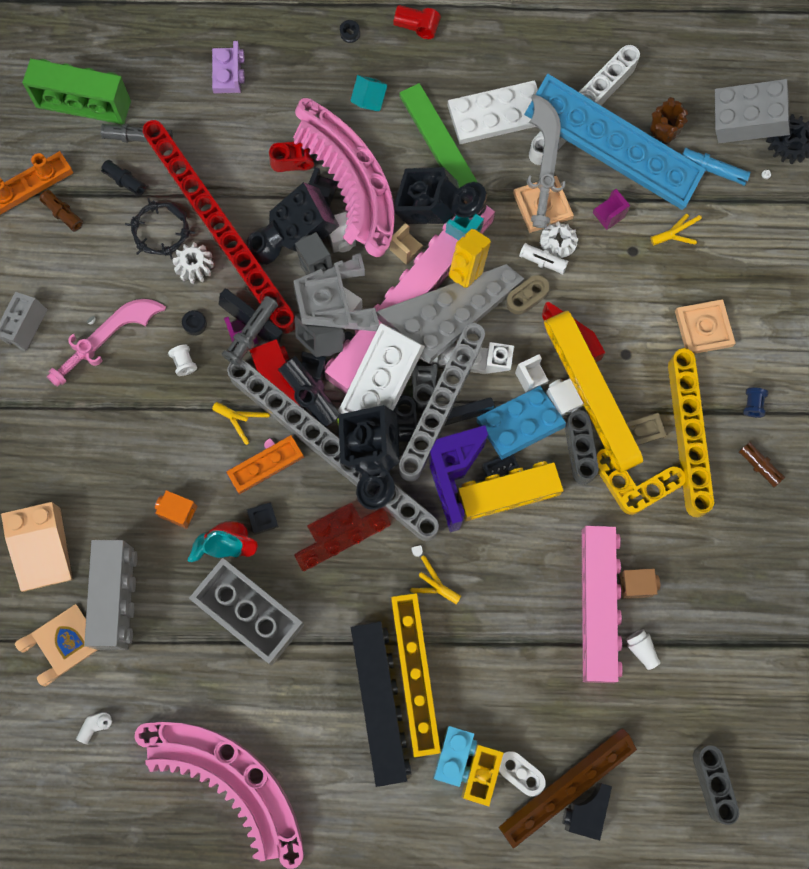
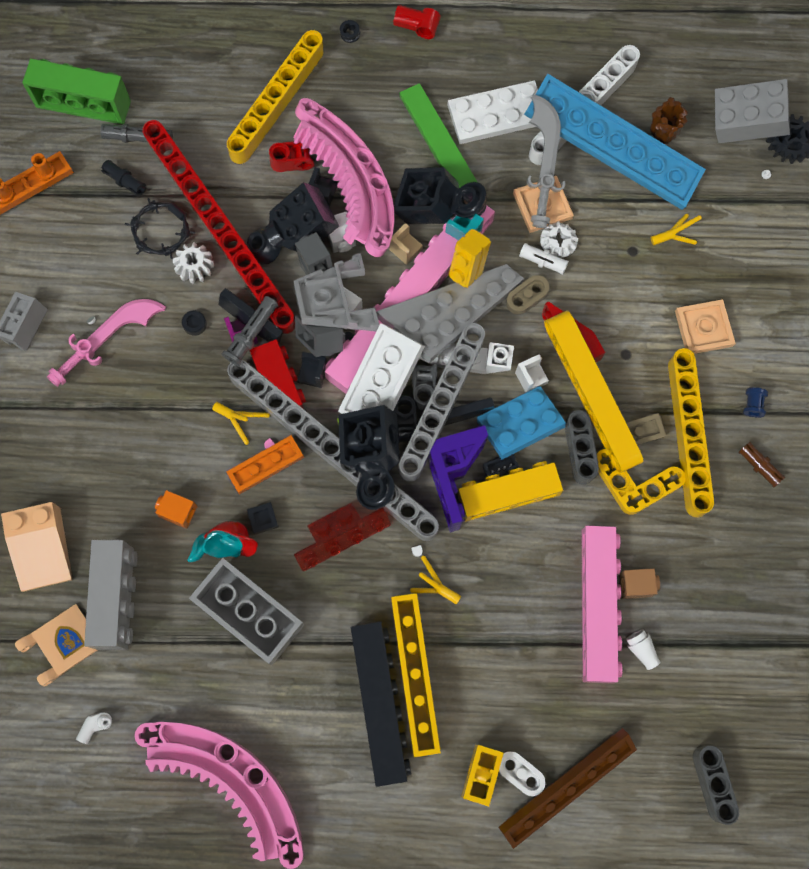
(61, 210): reddish brown pin -> none
(182, 360): white bush -> none
(227, 70): lavender bracket -> none
(272, 106): none -> yellow beam
(309, 391): black piece -> none
(368, 93): teal panel -> none
(453, 757): medium azure brick -> none
(564, 397): white brick -> none
(589, 816): black arch -> none
(612, 210): magenta panel -> none
(717, 167): dark azure pin -> none

